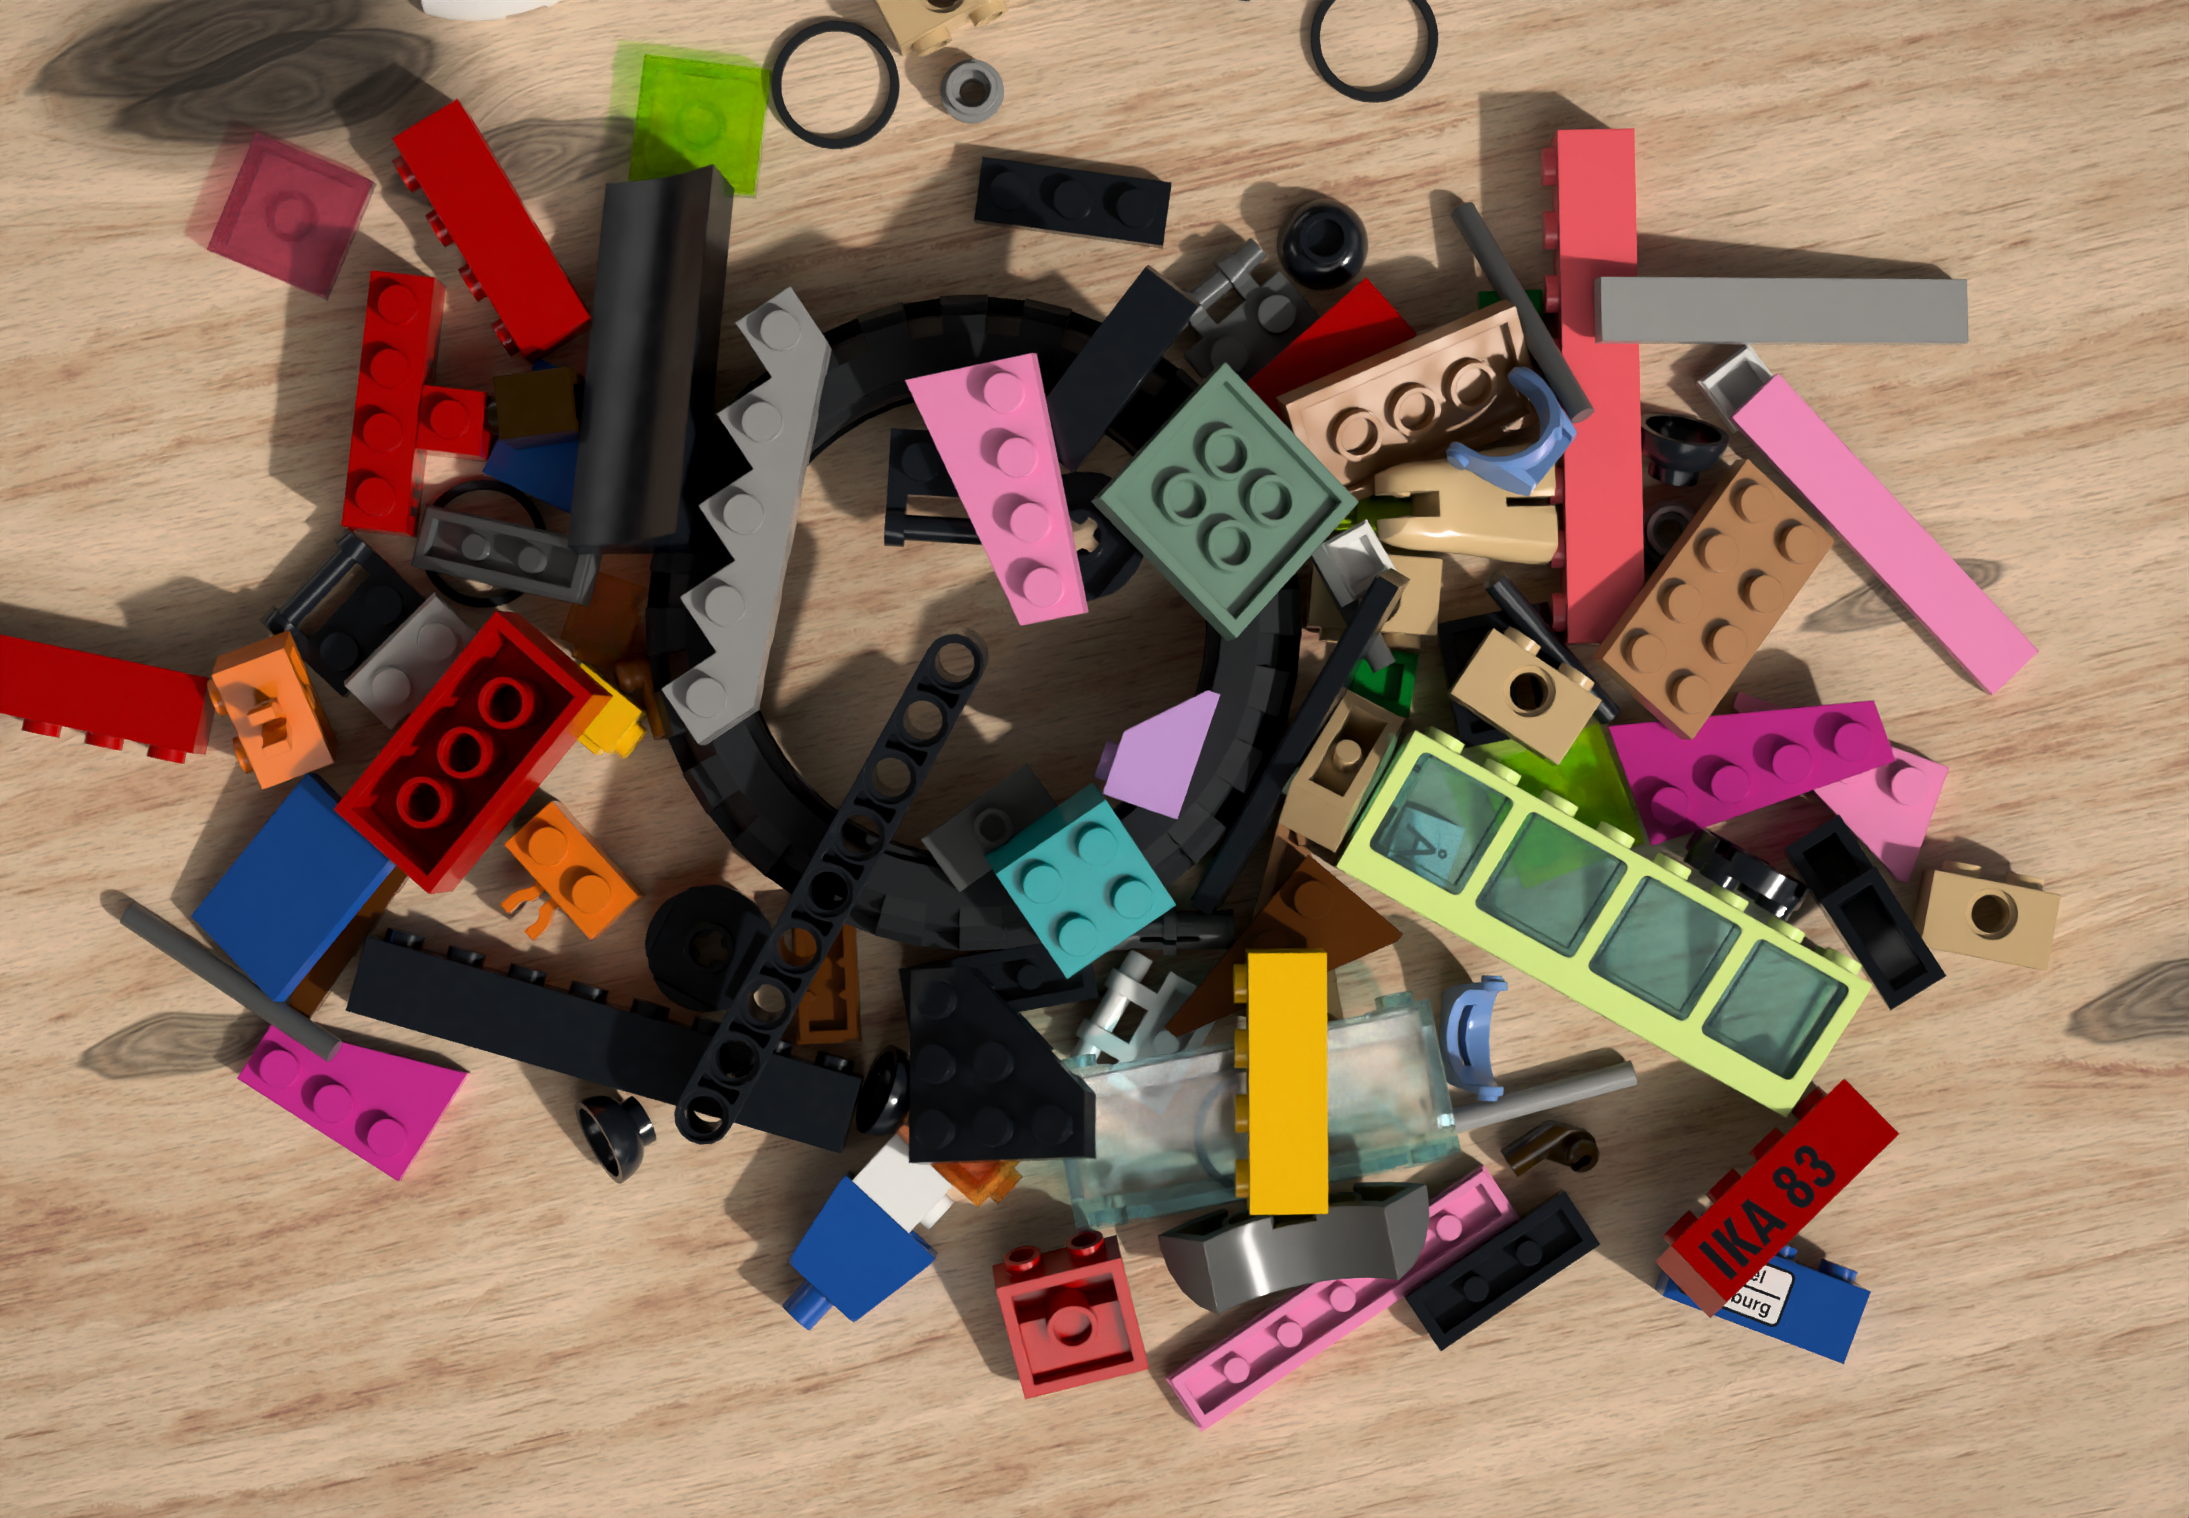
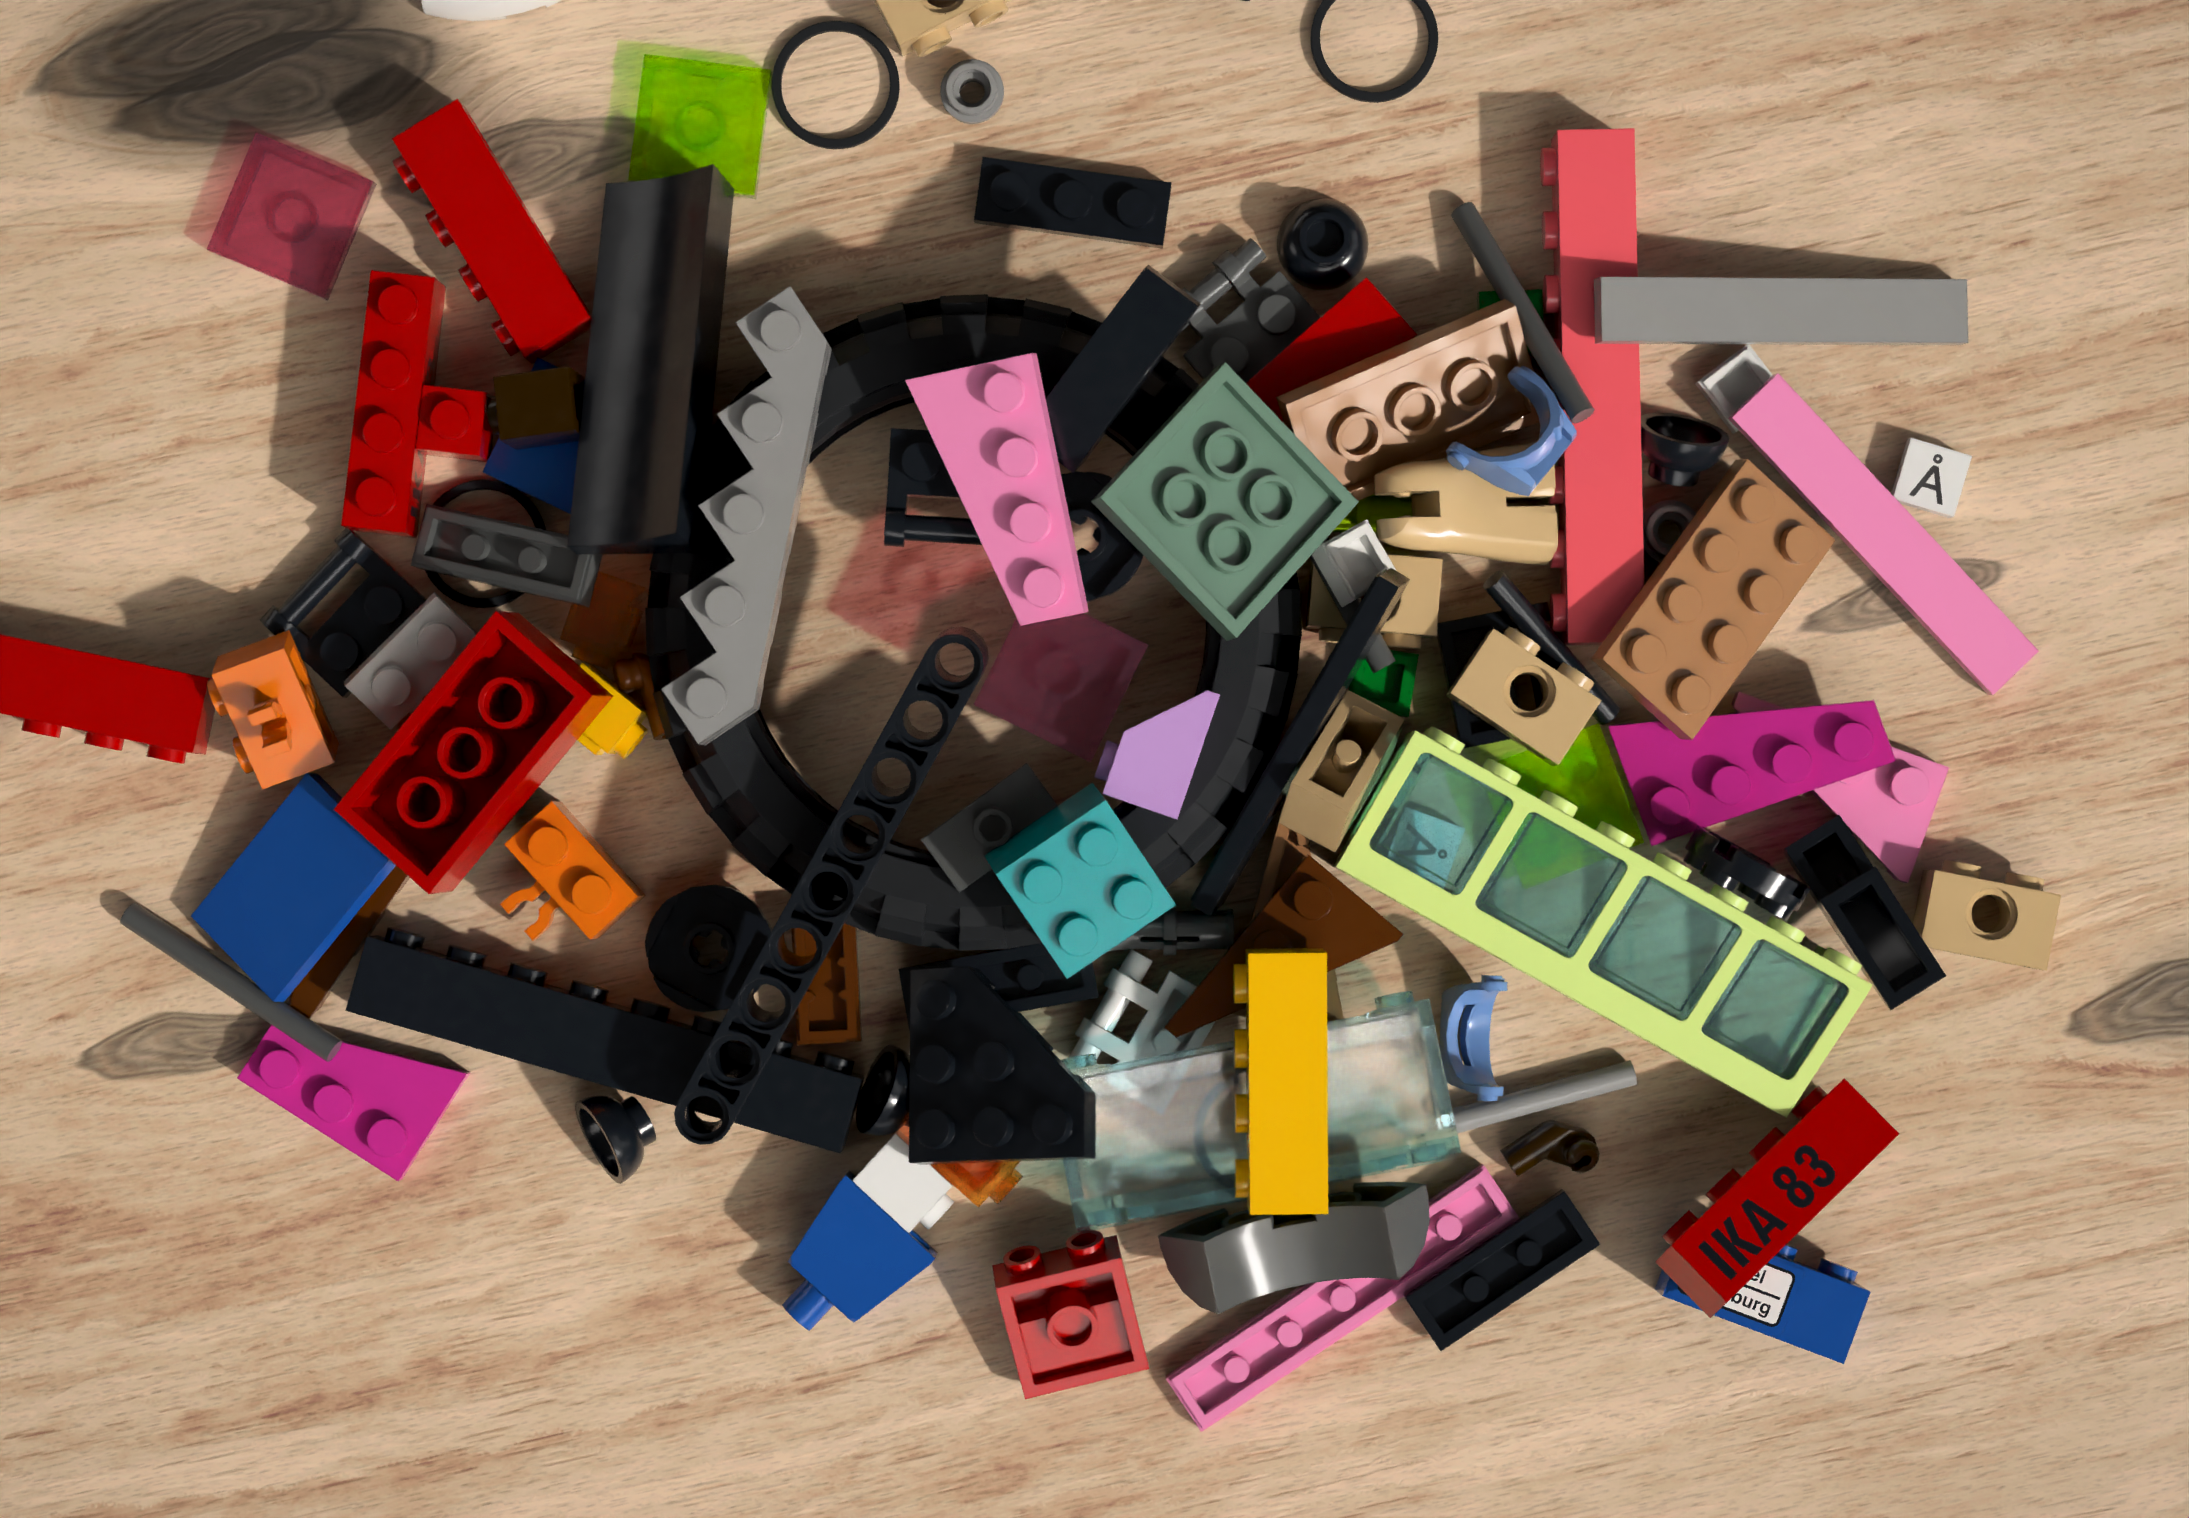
(1062, 680): none -> clear pink tile
(1930, 477): none -> white tile

